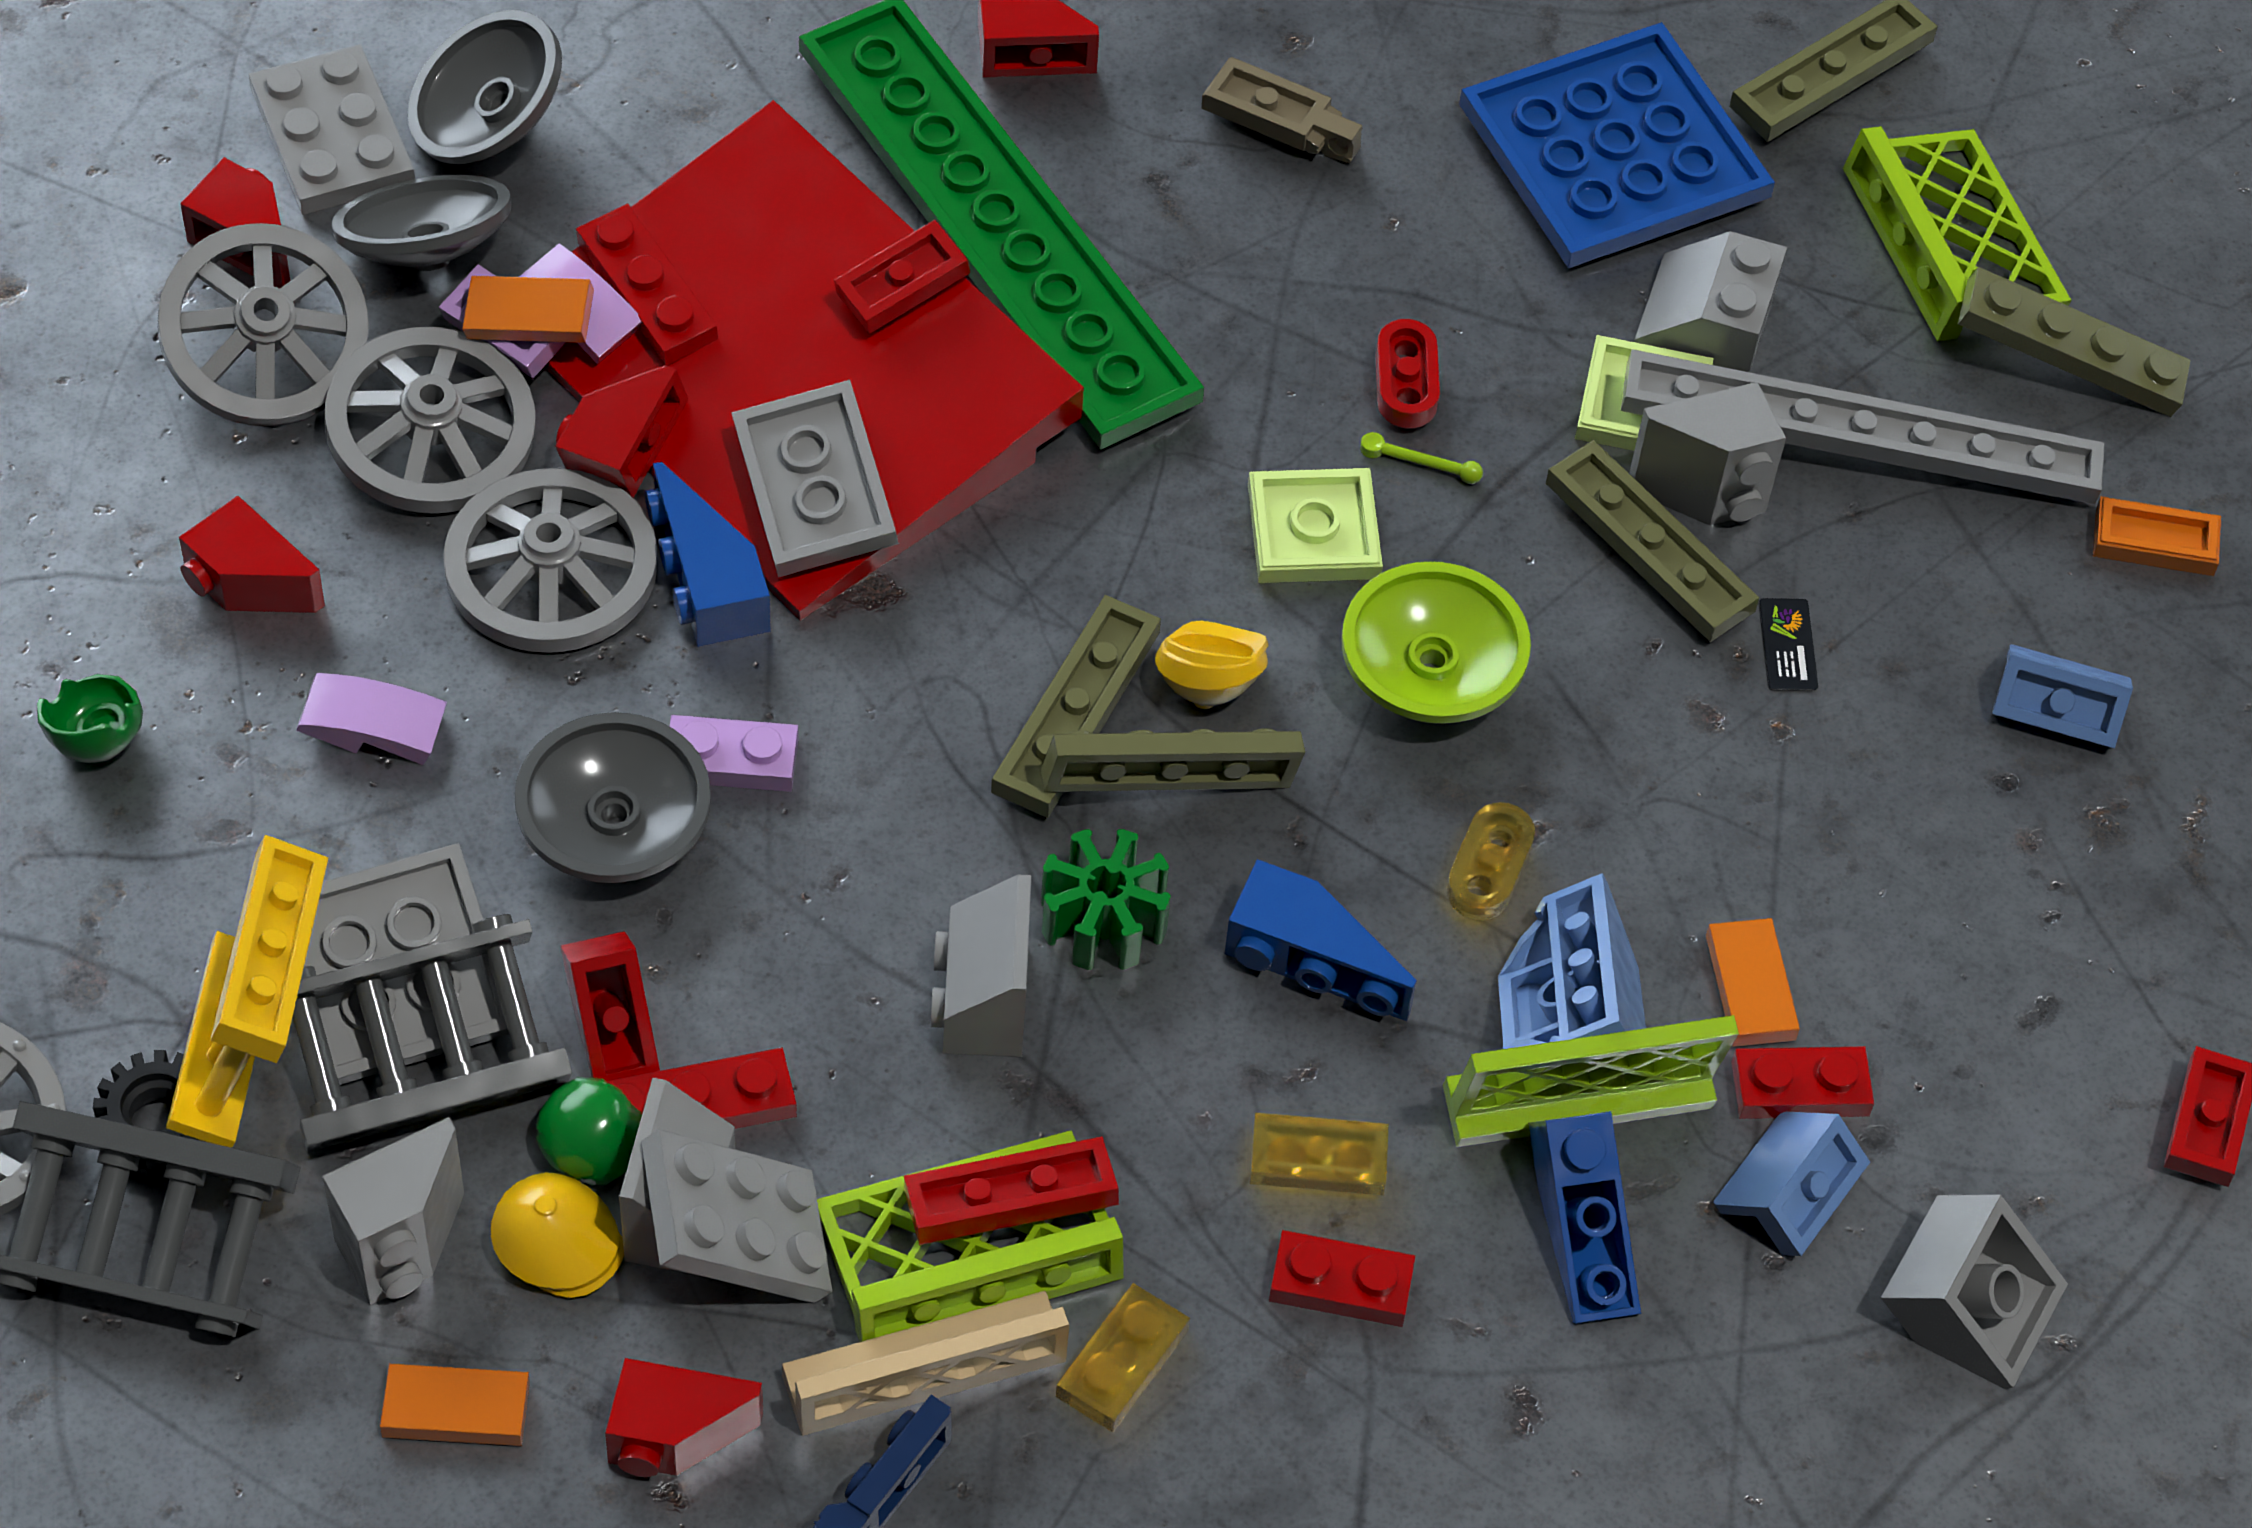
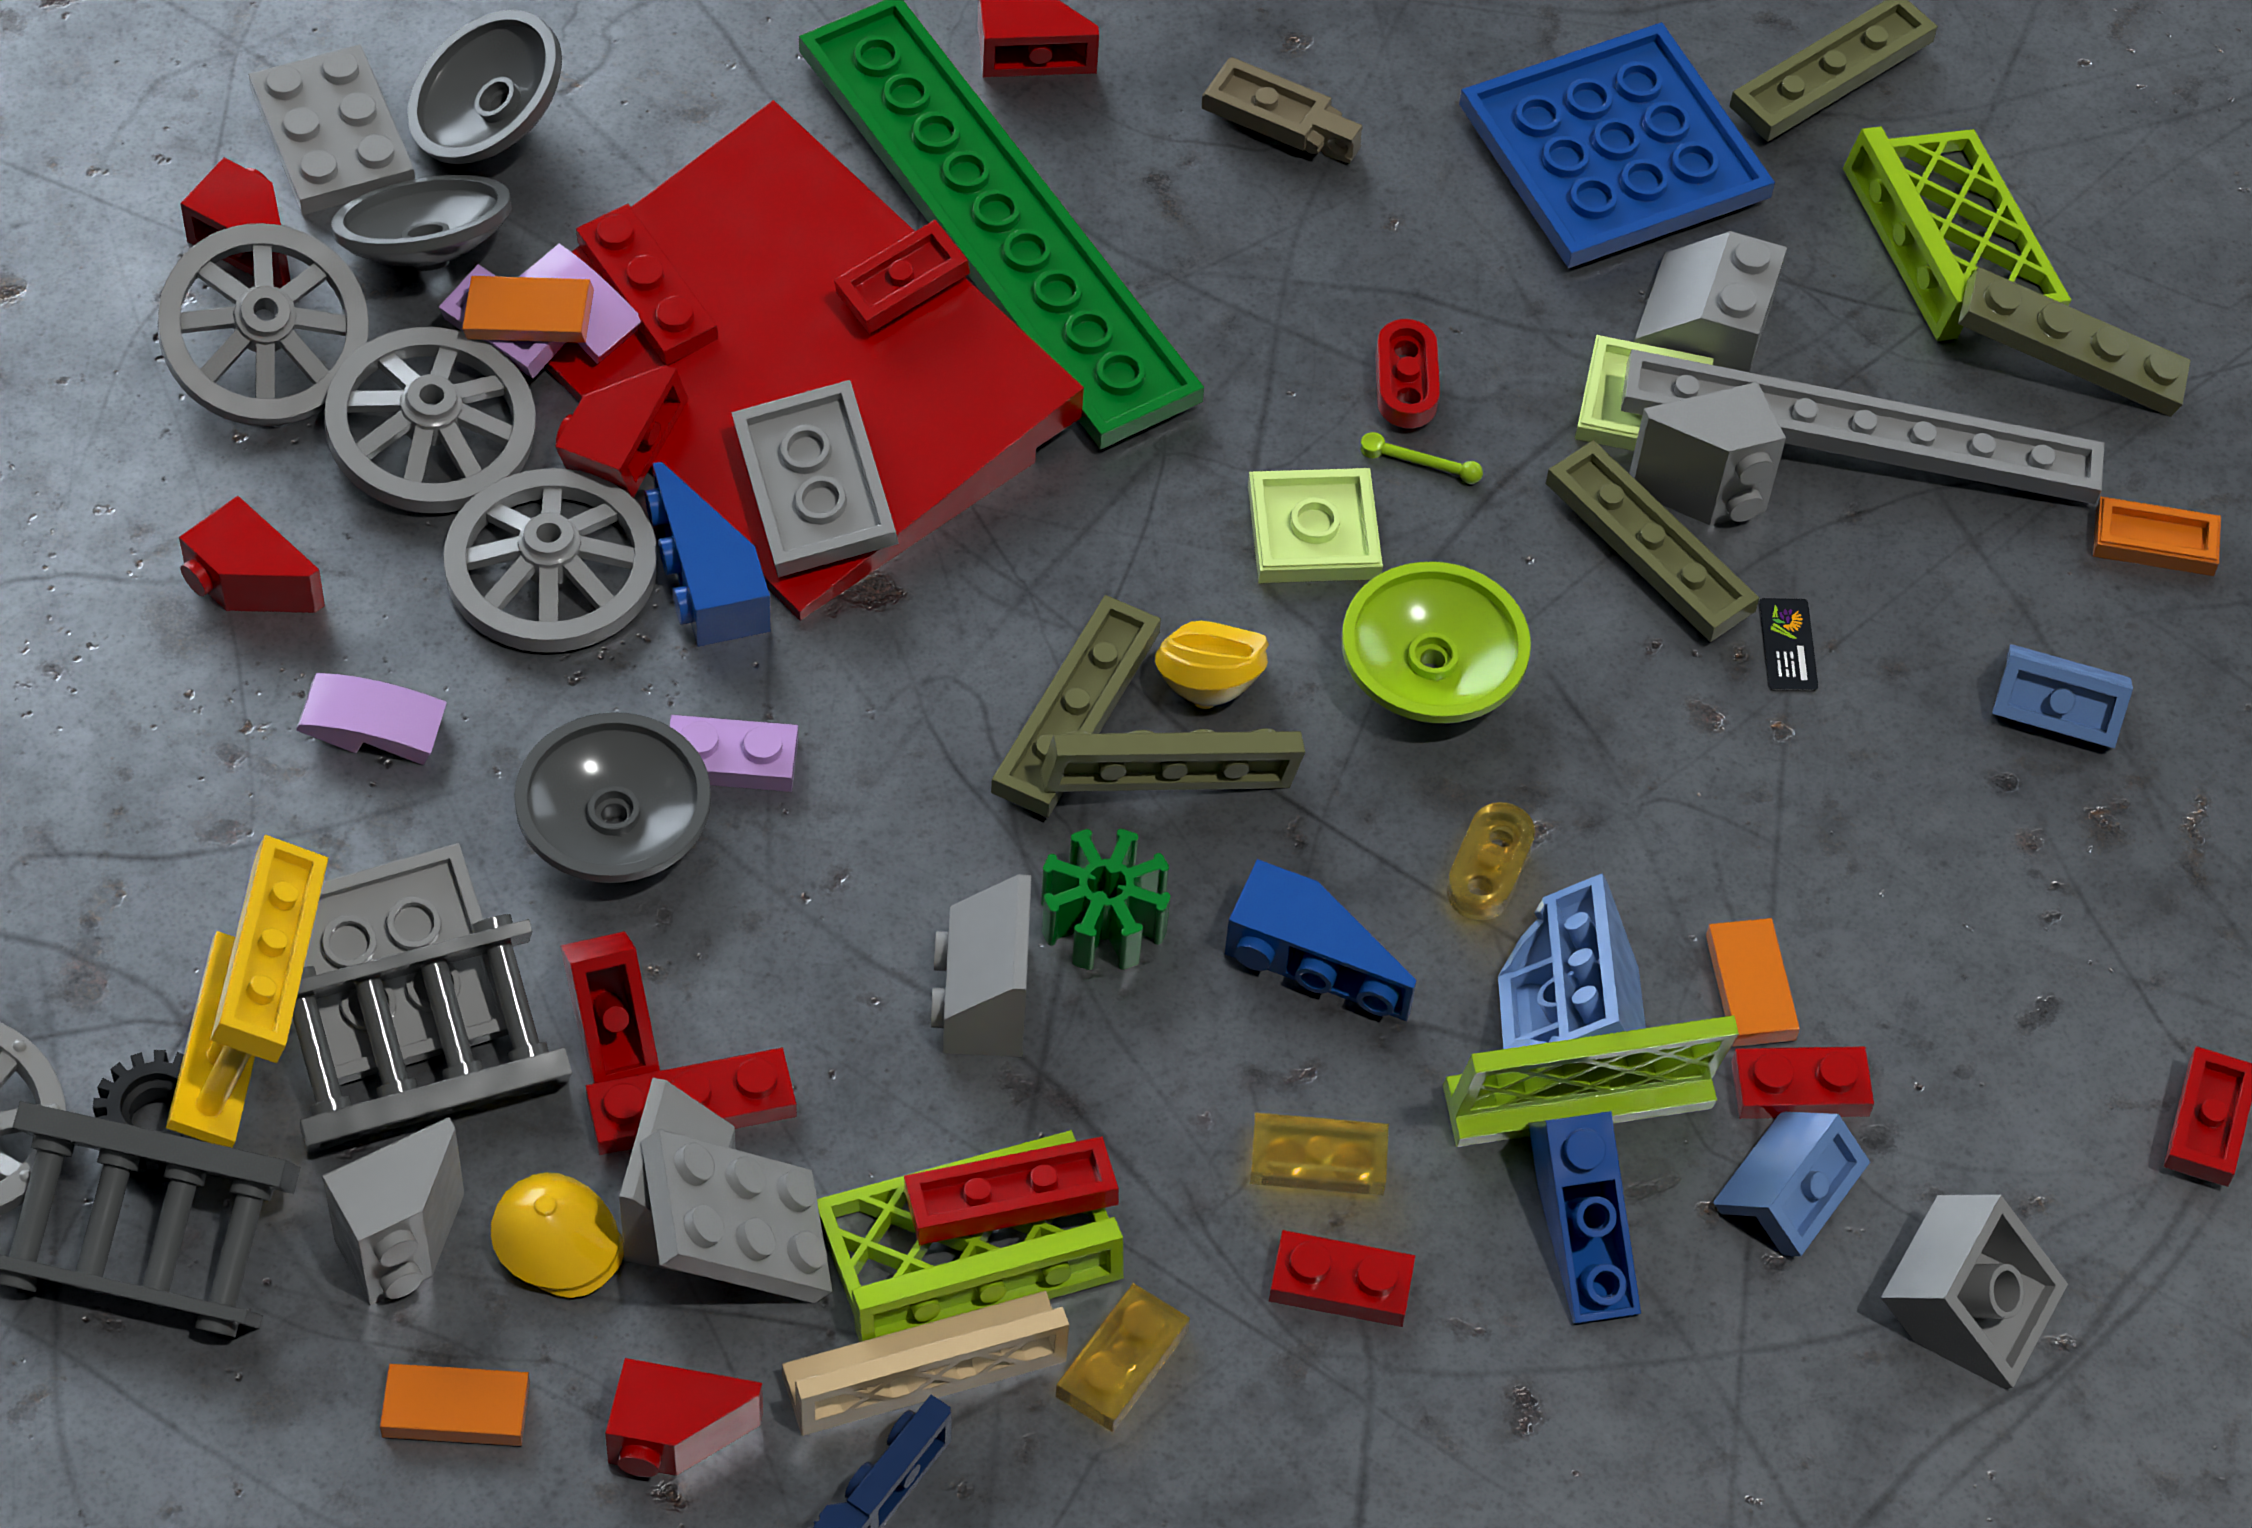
(91, 717): green hair -> none
(588, 1130): green hair -> none

